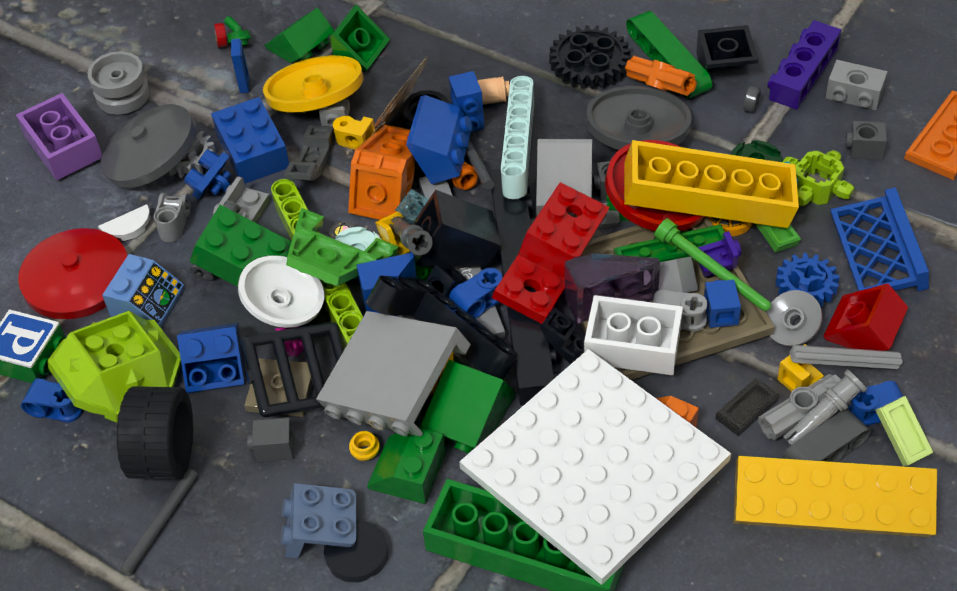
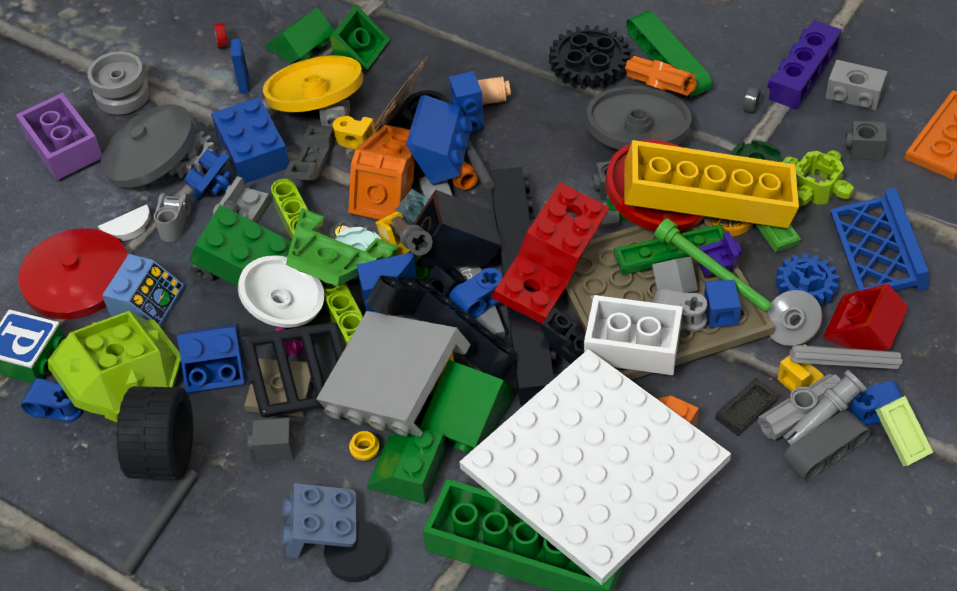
(237, 33): green plate -> none
(517, 138): light aqua beam -> none
(563, 162): light grey slope -> none
(609, 277): clear purple slope -> none
(726, 47): black slope -> none
(835, 496): yellow brick -> none

